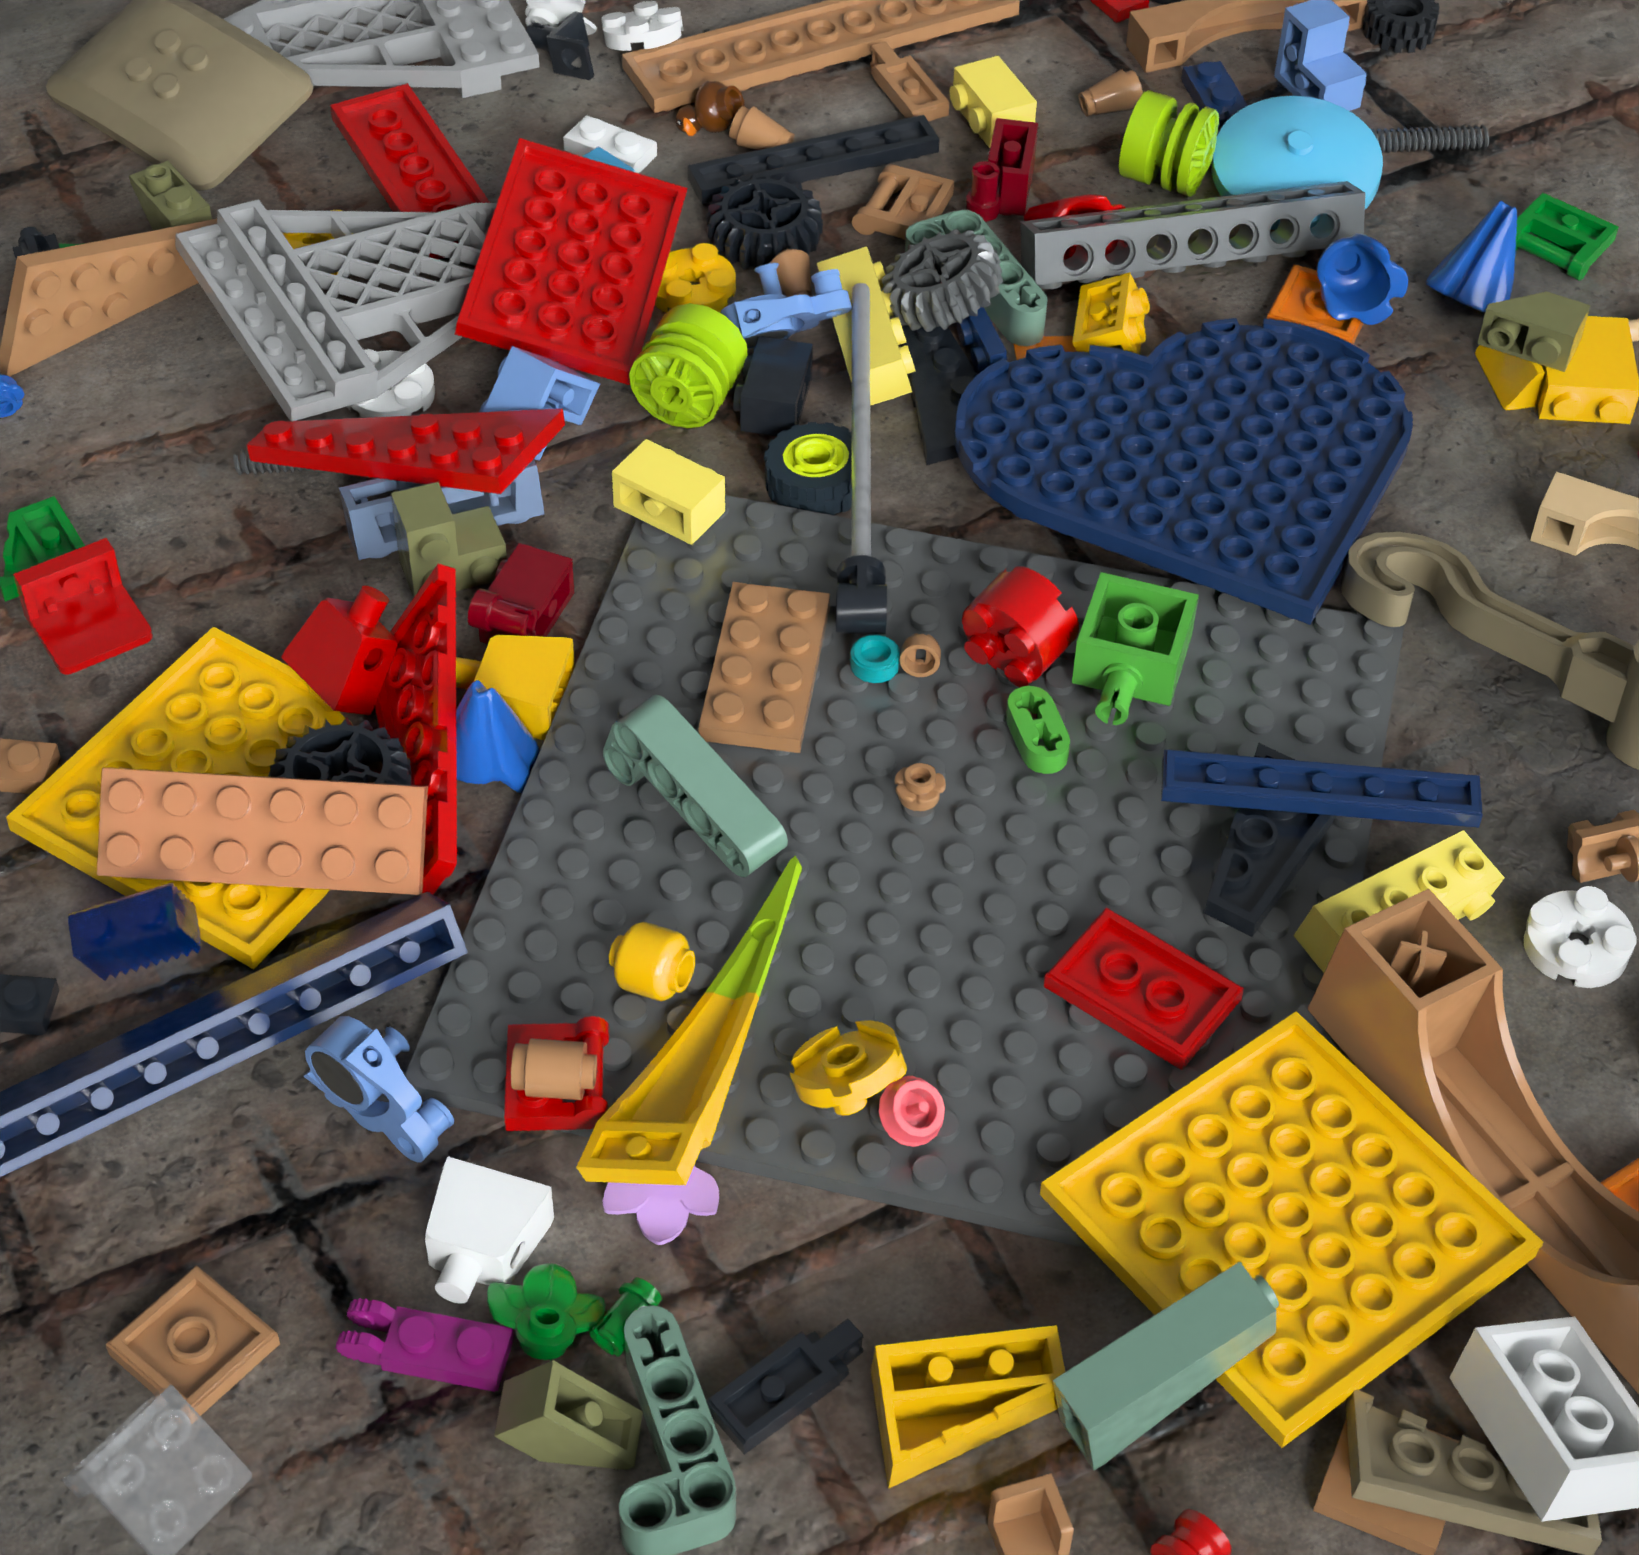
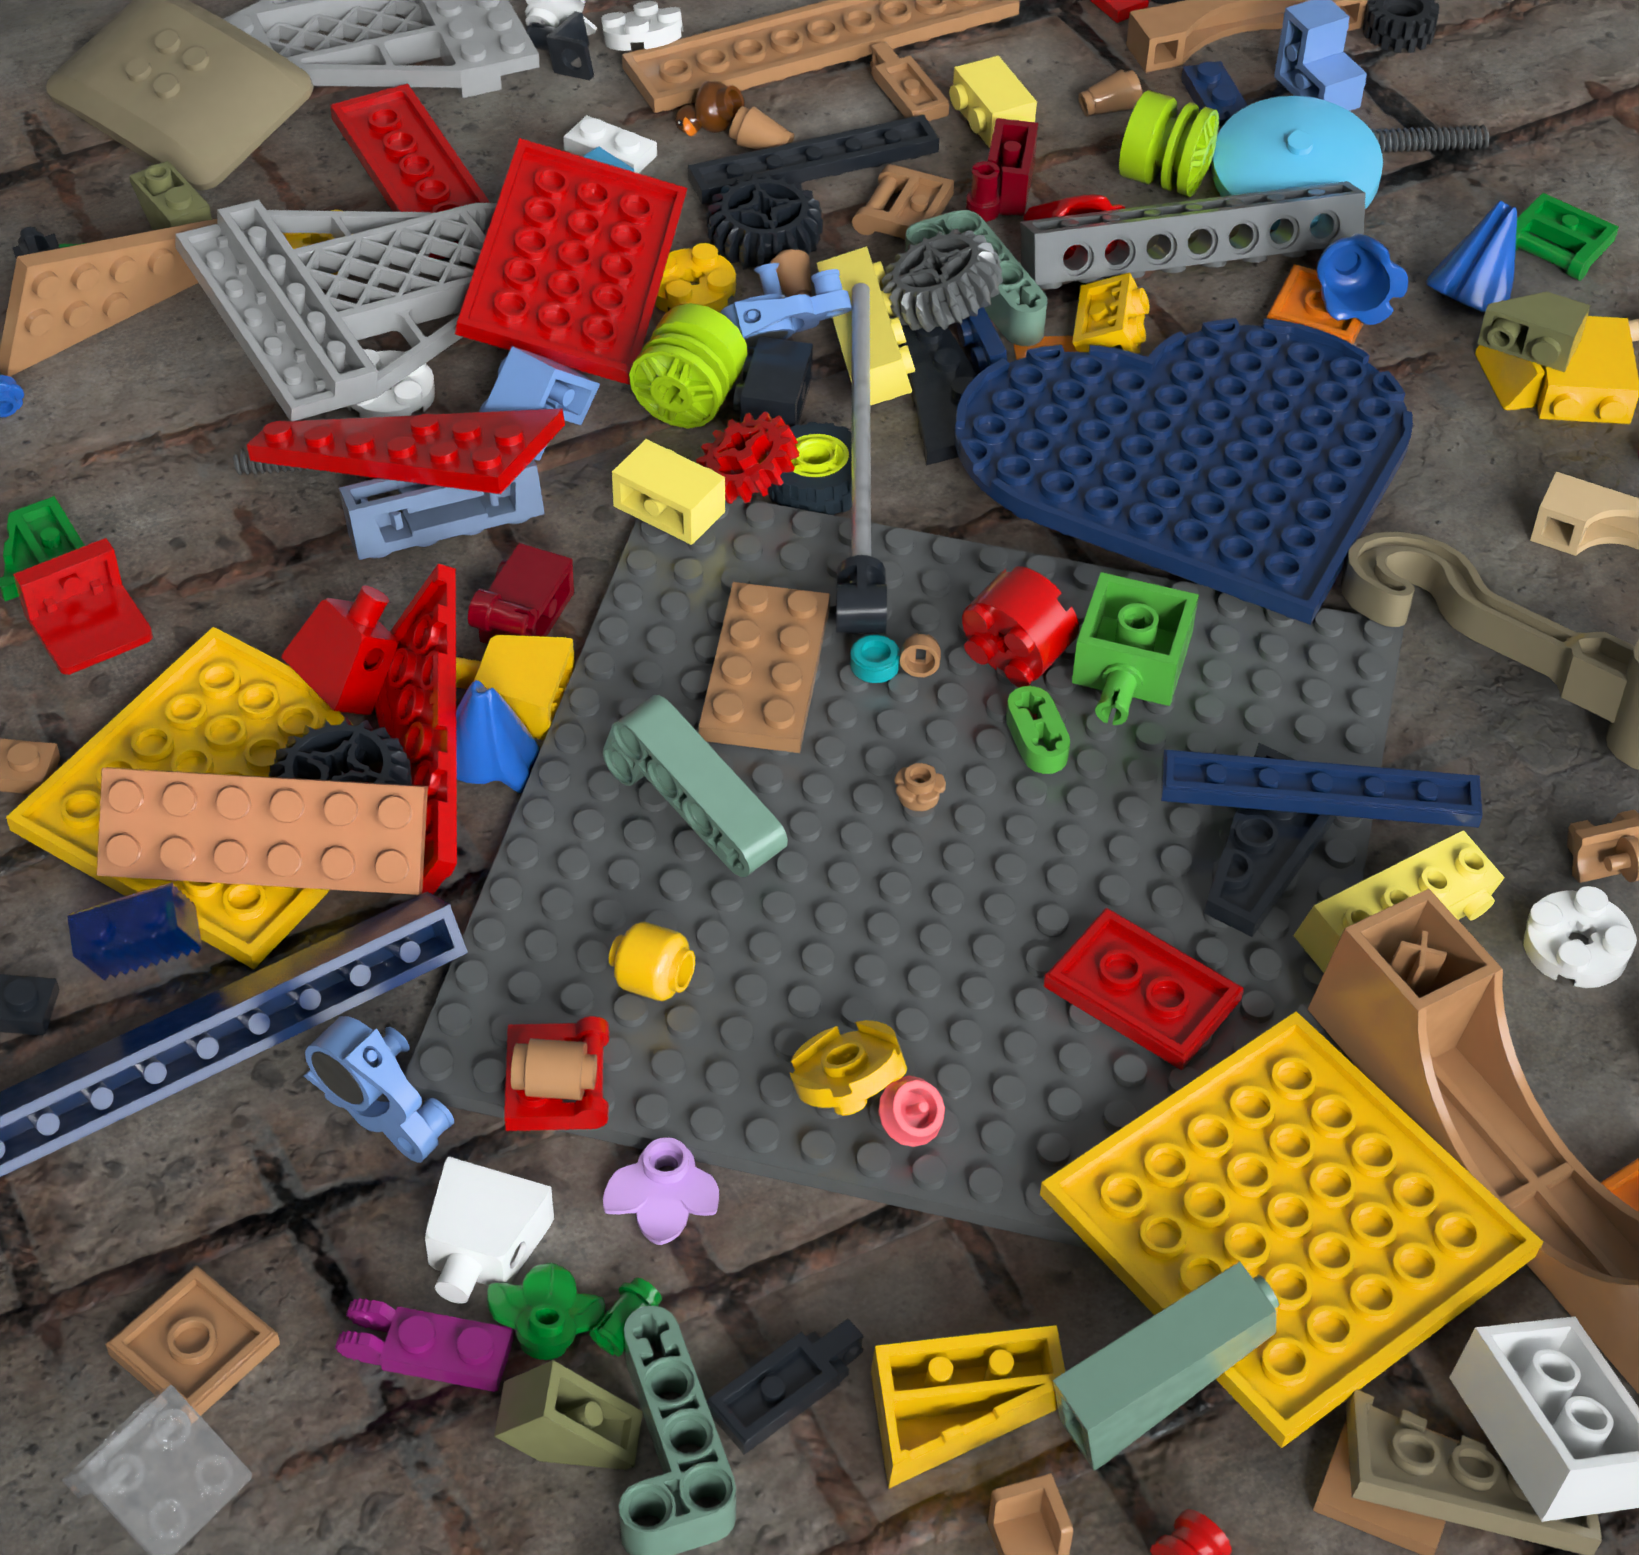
(433, 536): olive brick -> none
(679, 1097): yellow plate -> none
(751, 455): none -> red gear

